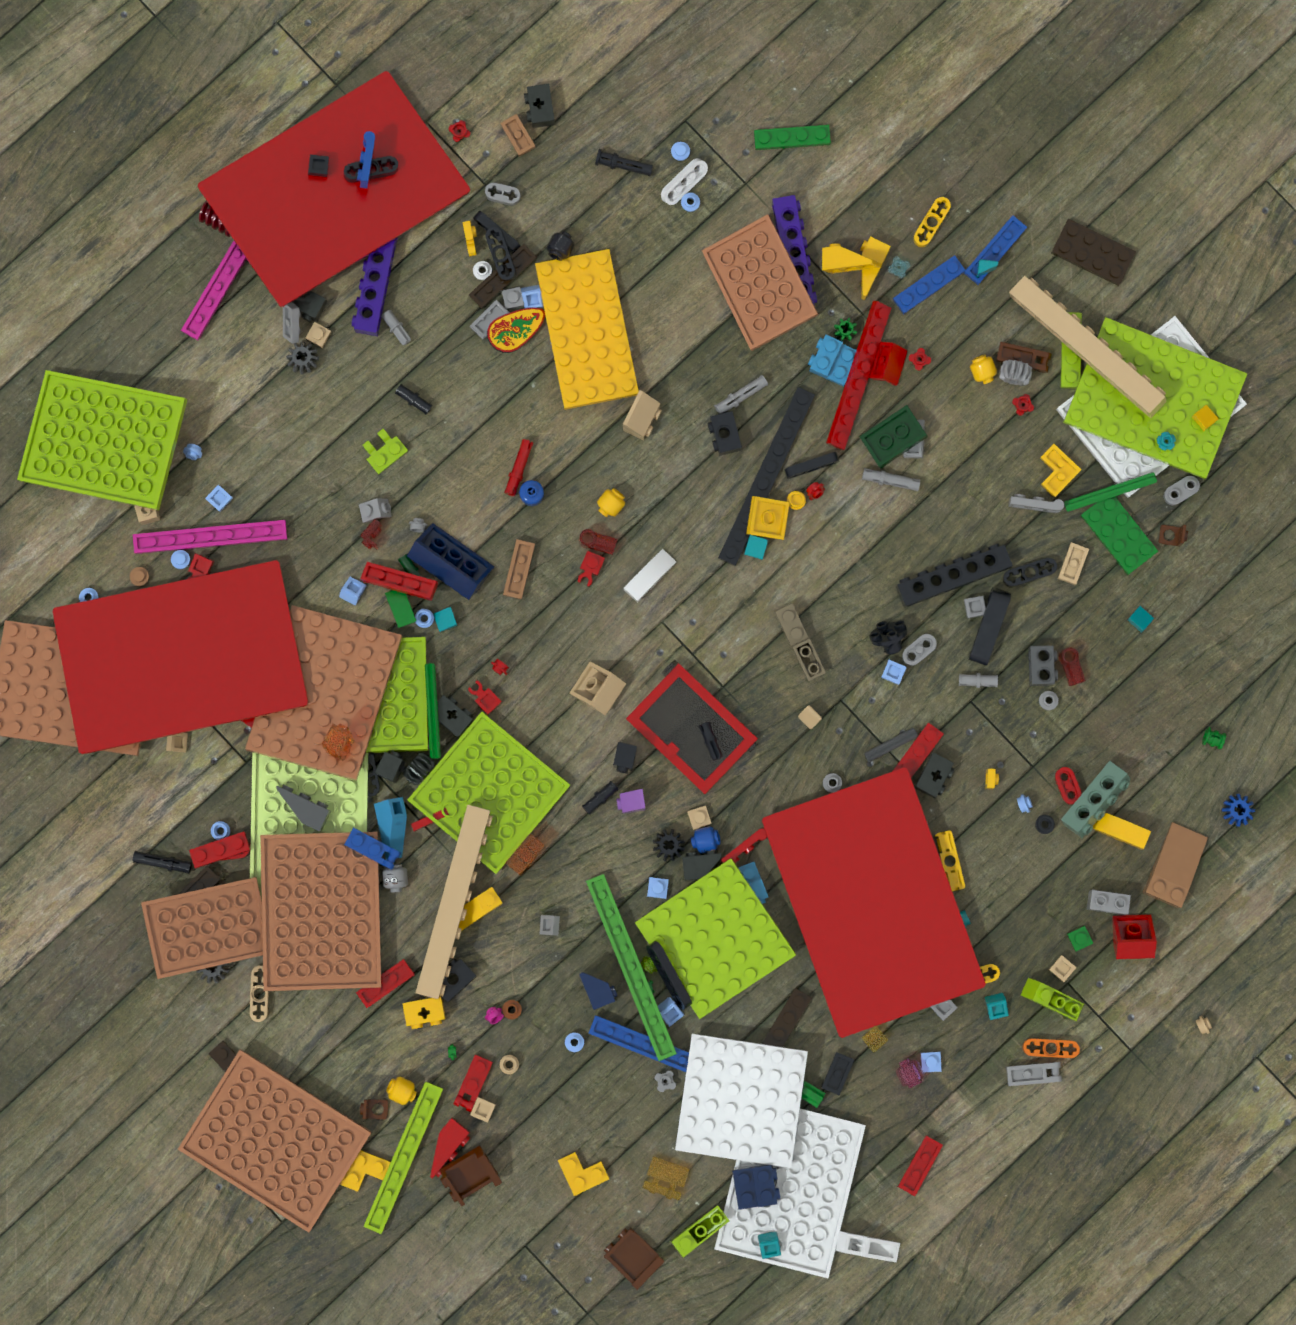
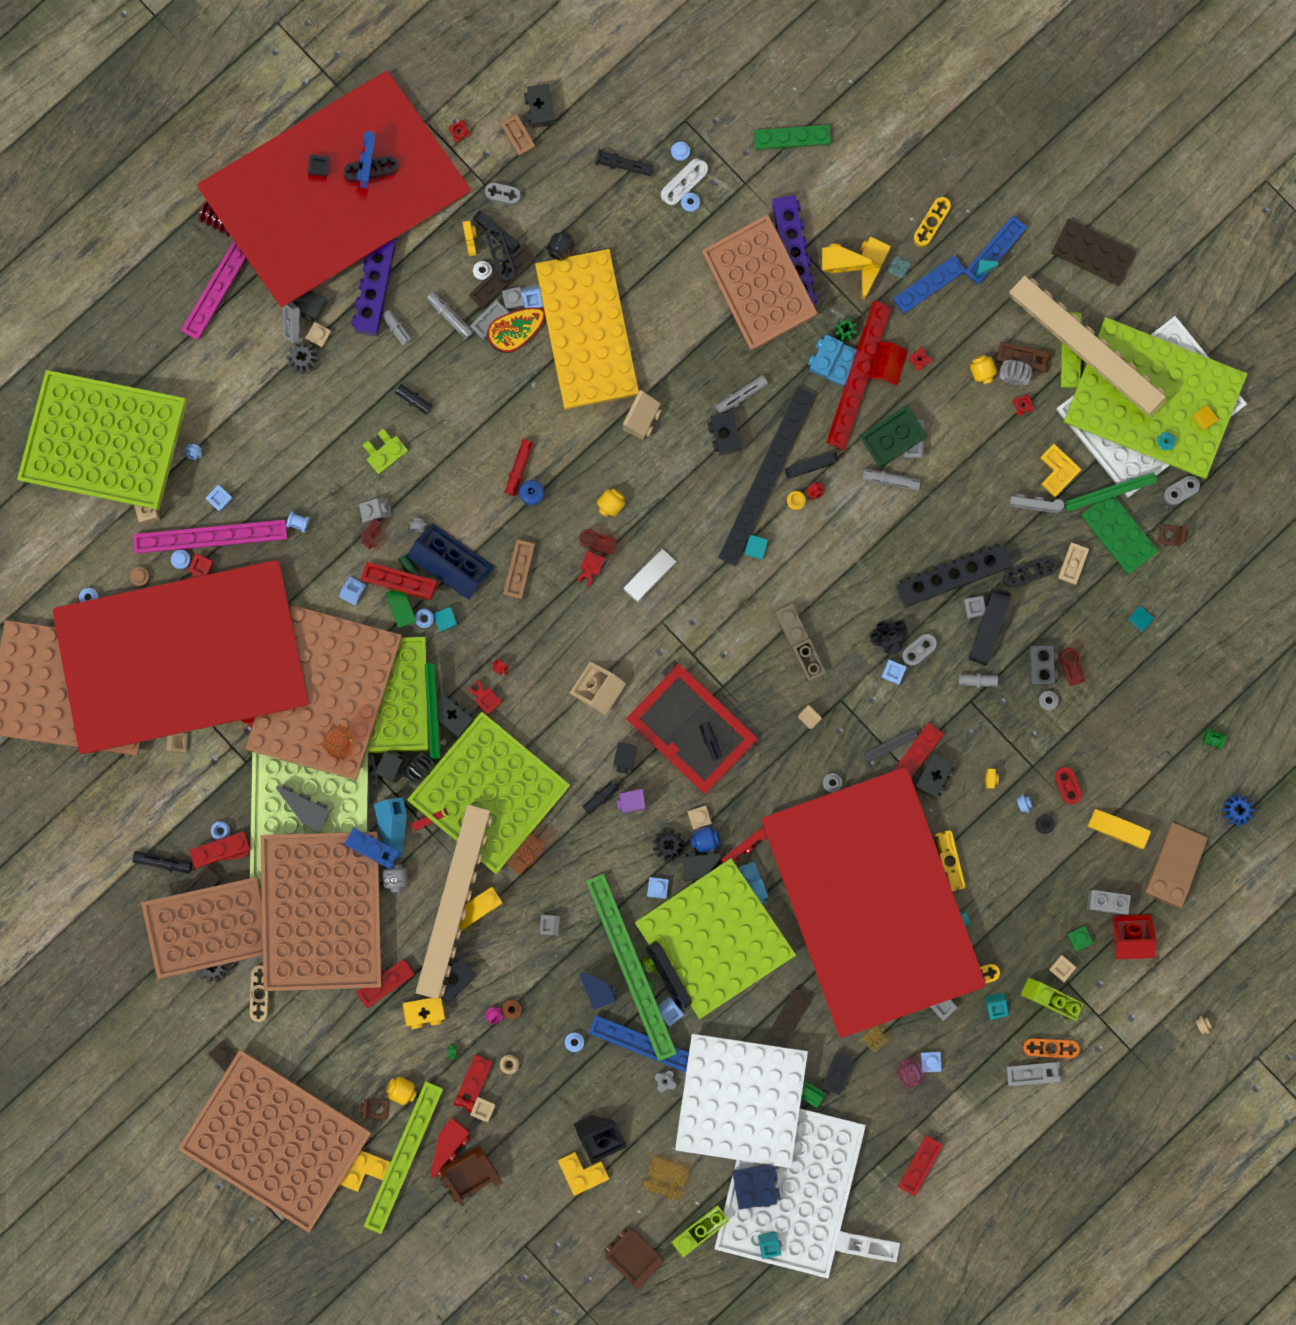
(298, 522): none -> light blue bush
(444, 310): none -> light grey pin
(599, 1137): none -> black slope
(767, 518): yellow plate -> none
(1097, 789): sand green brick -> none

